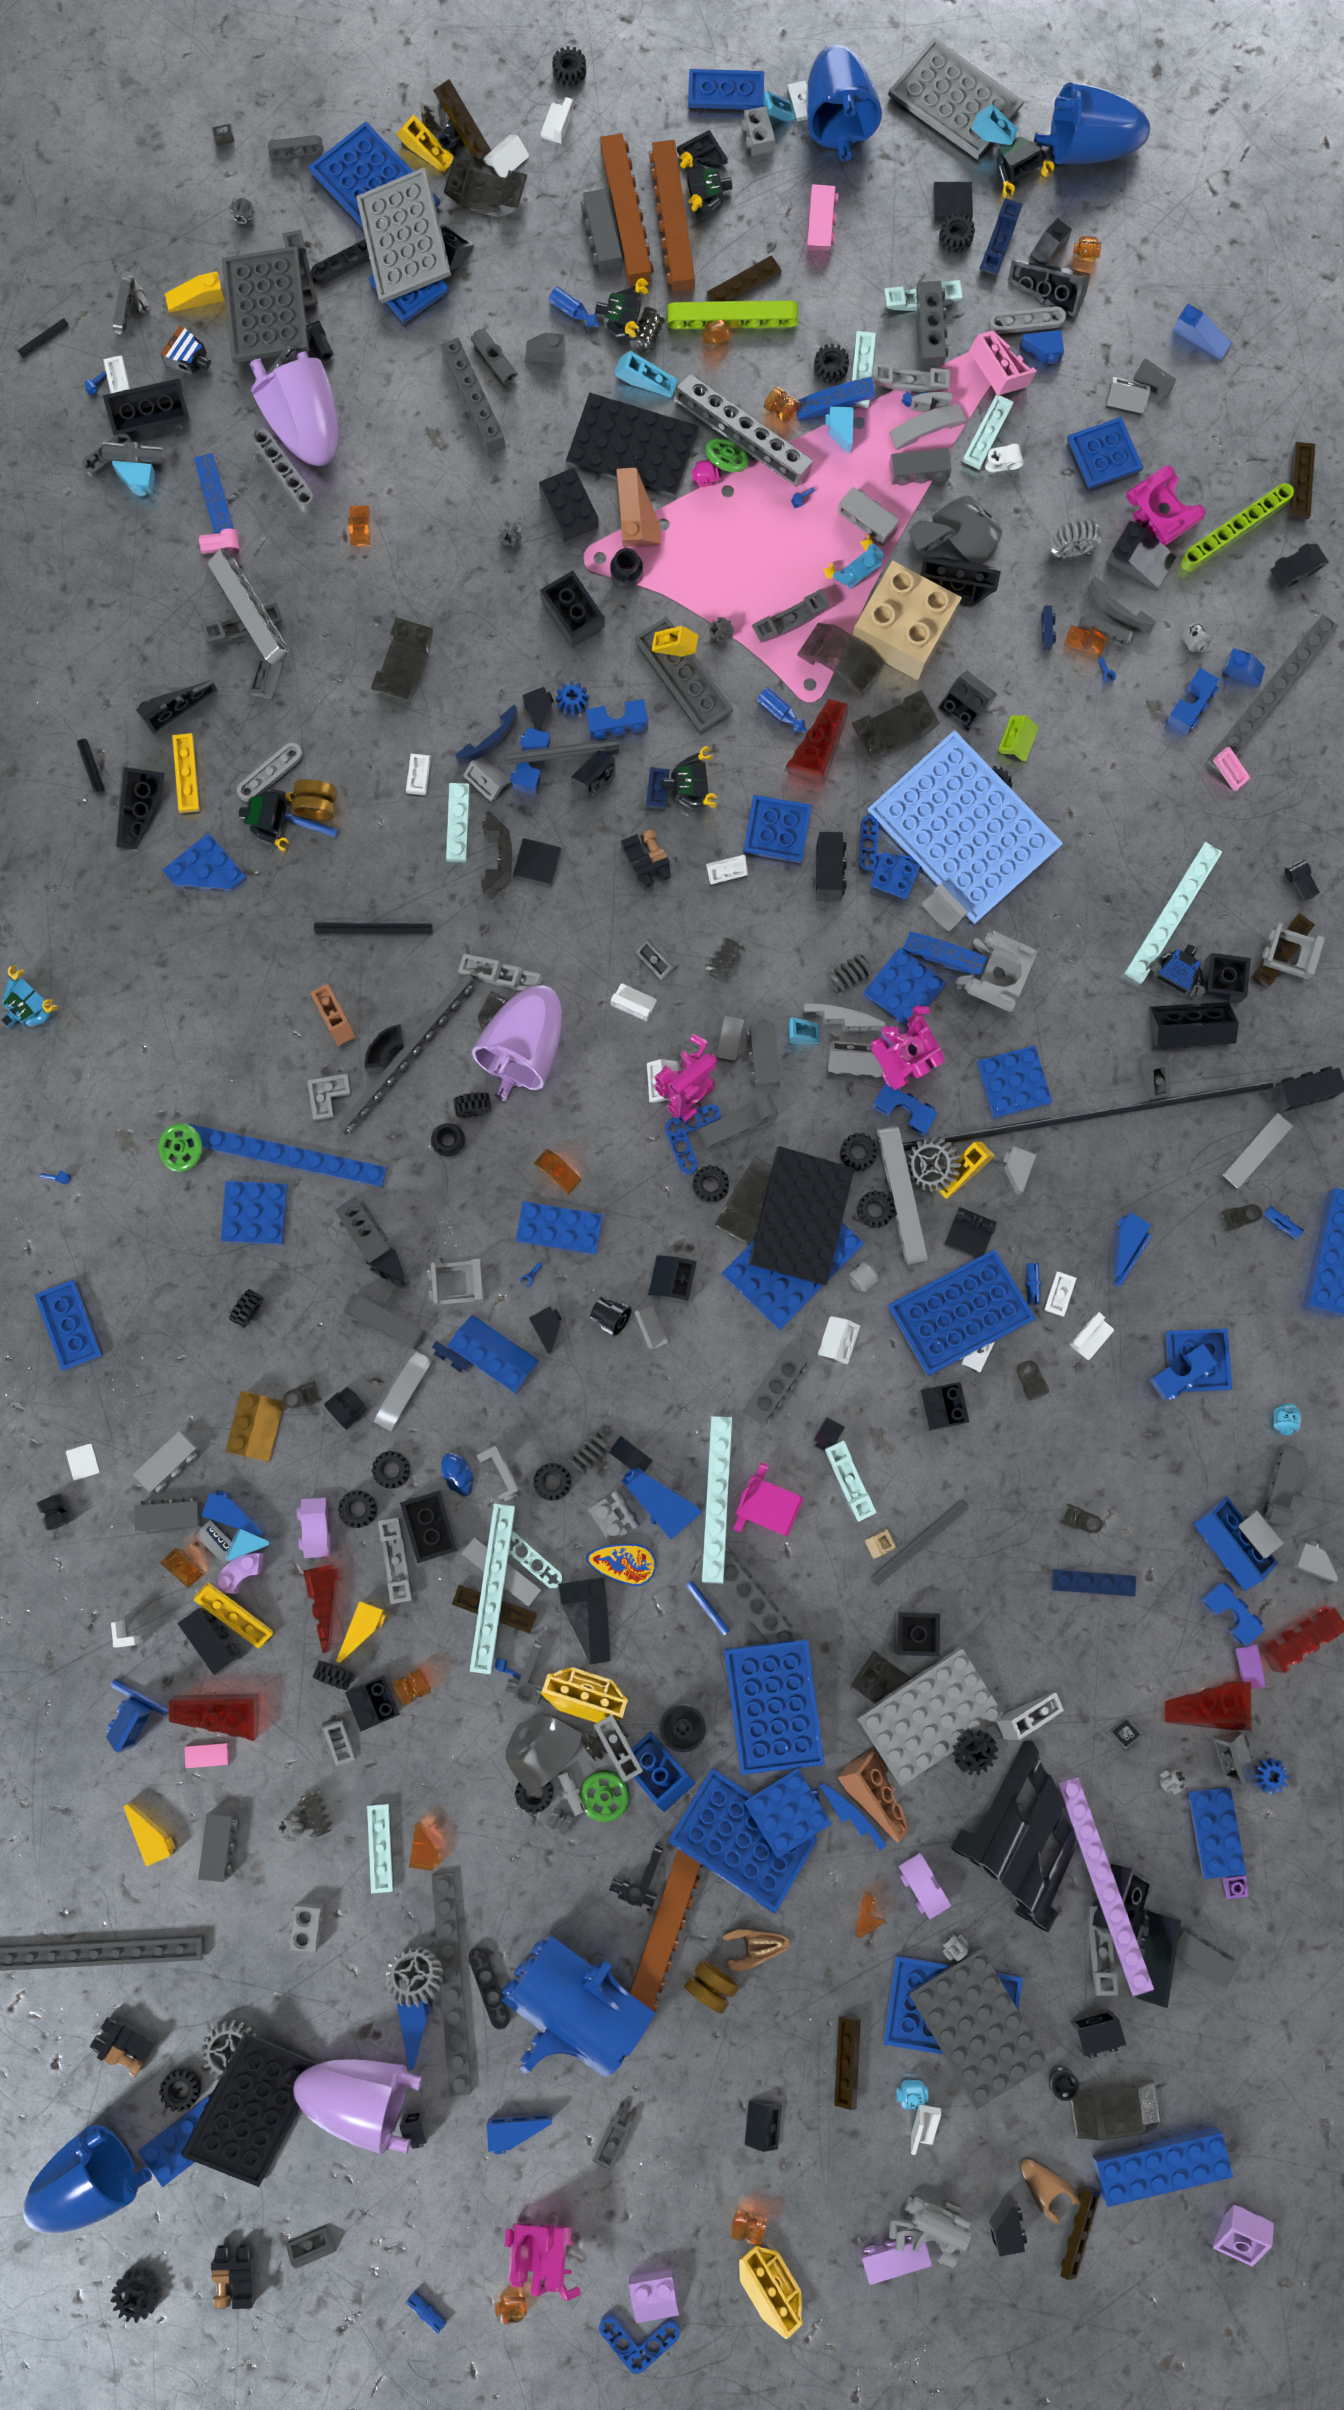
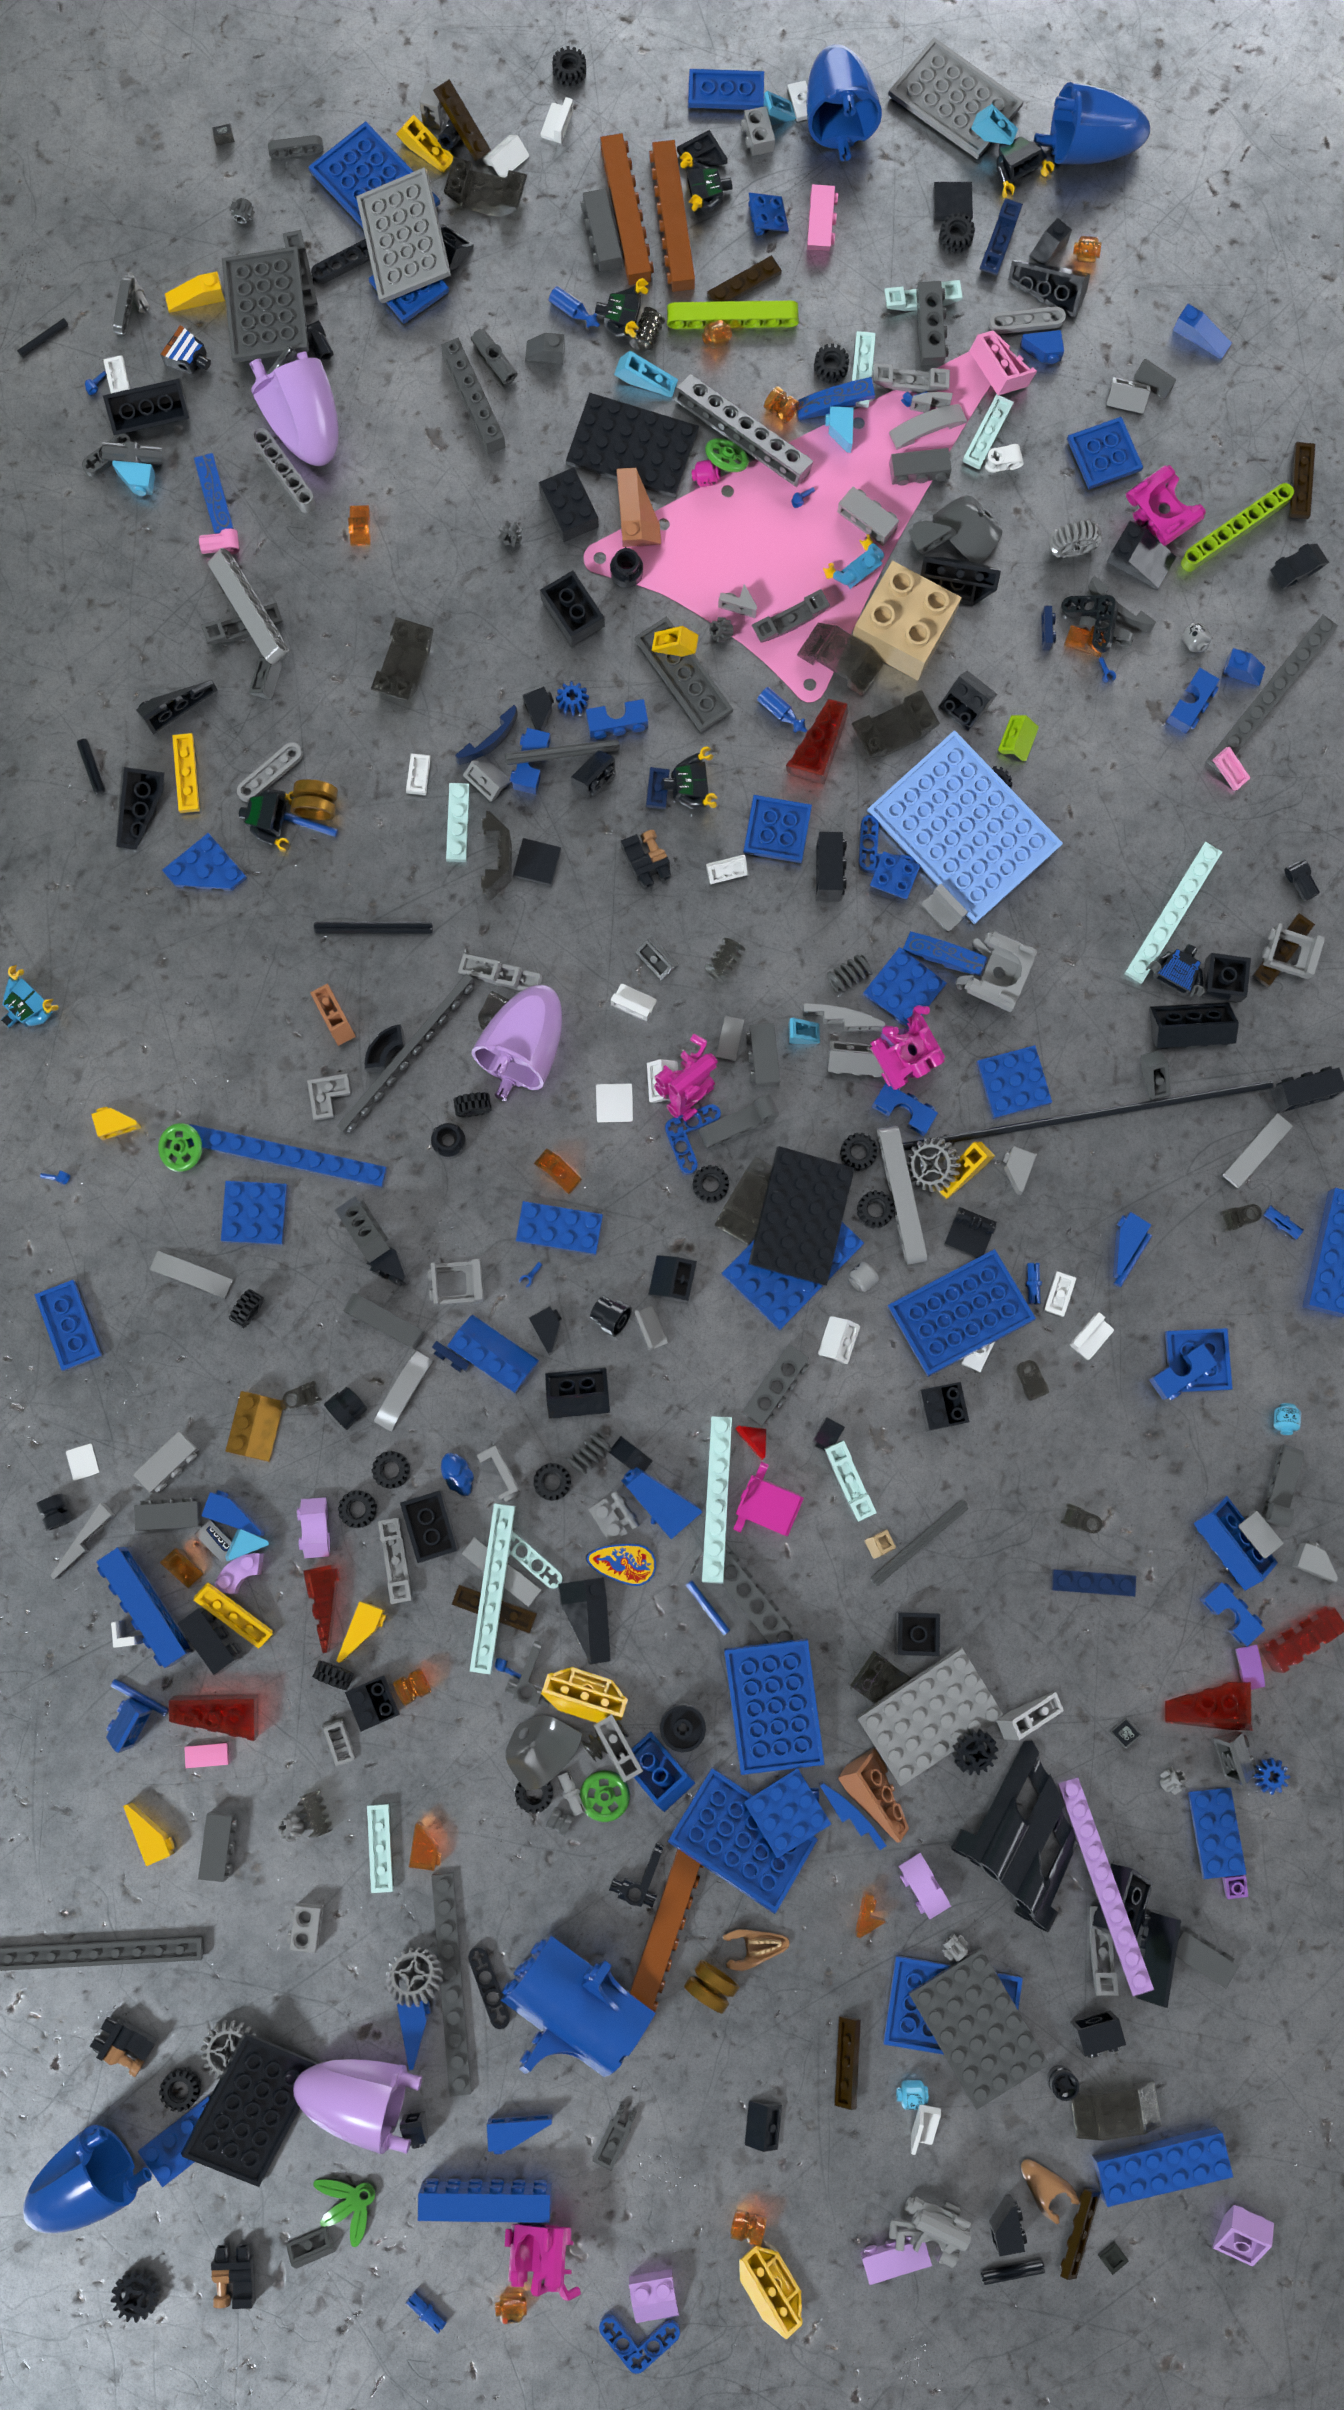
(78, 1549): none -> light grey slope
(112, 1123): none -> yellow slope
(144, 1607): none -> blue brick
(191, 1274): none -> light grey slope
(343, 2209): none -> bright green plant
(485, 2201): none -> blue brick
(577, 1393): none -> black slope
(614, 1103): none -> white sticker
(744, 605): none -> light grey slope
(754, 1438): none -> red slope
(767, 213): none -> blue hinge
(1012, 2272): none -> black axle
(1100, 612): none -> black beam
(1113, 2258): none -> pearl dark grey tile

